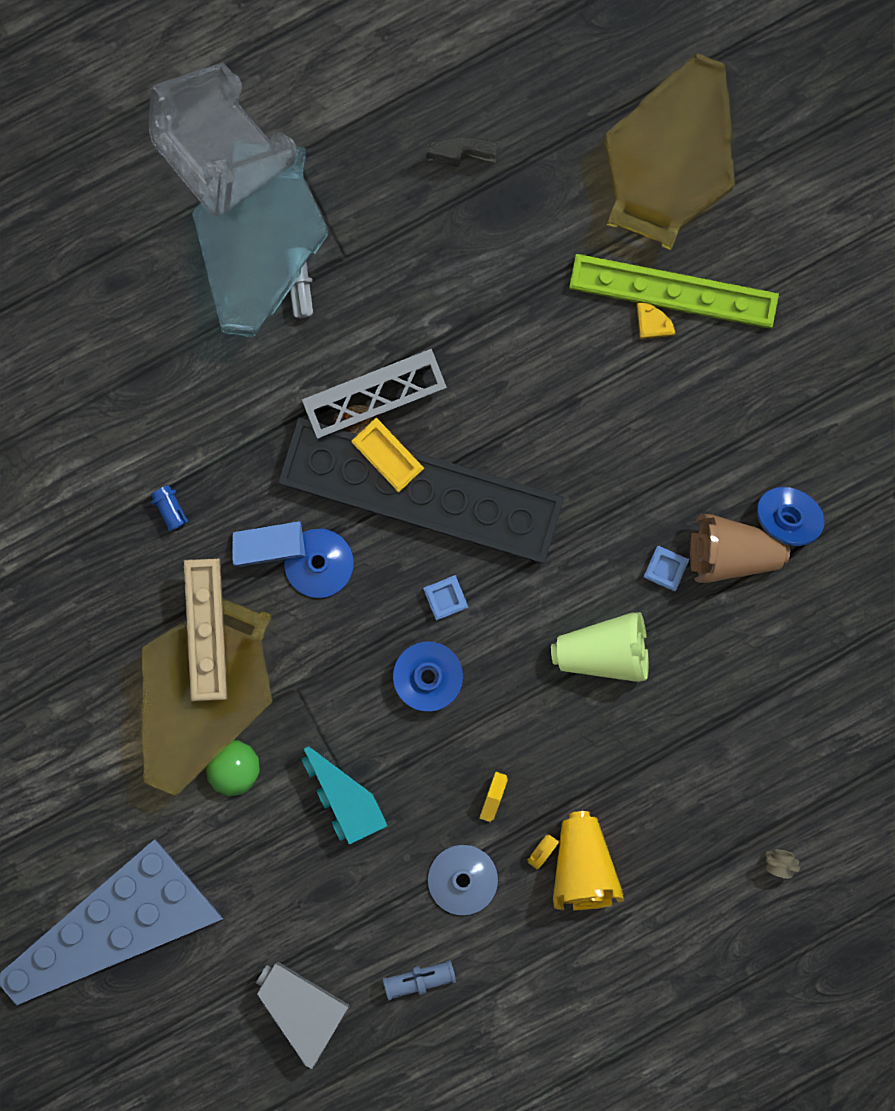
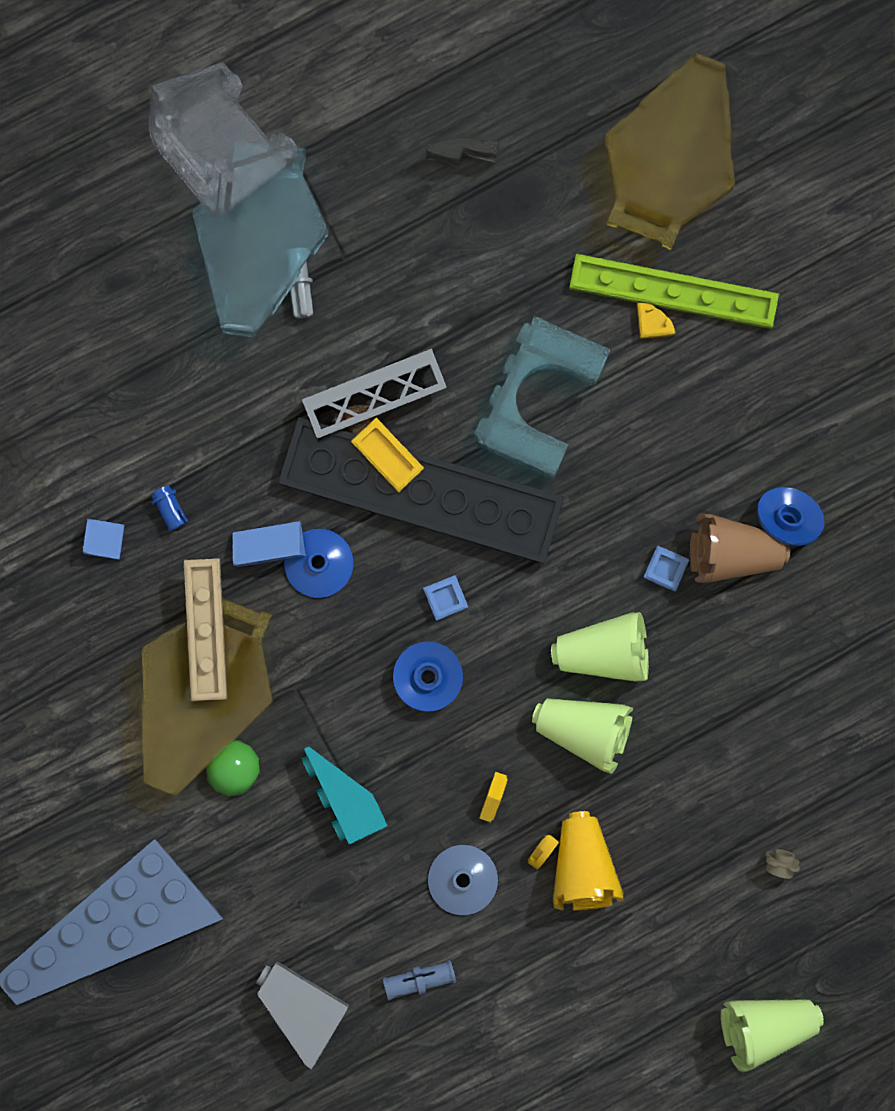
(103, 539): none -> medium blue slope
(542, 348): none -> clear light blue arch
(586, 729): none -> yellowish green cone
(767, 1028): none -> yellowish green cone

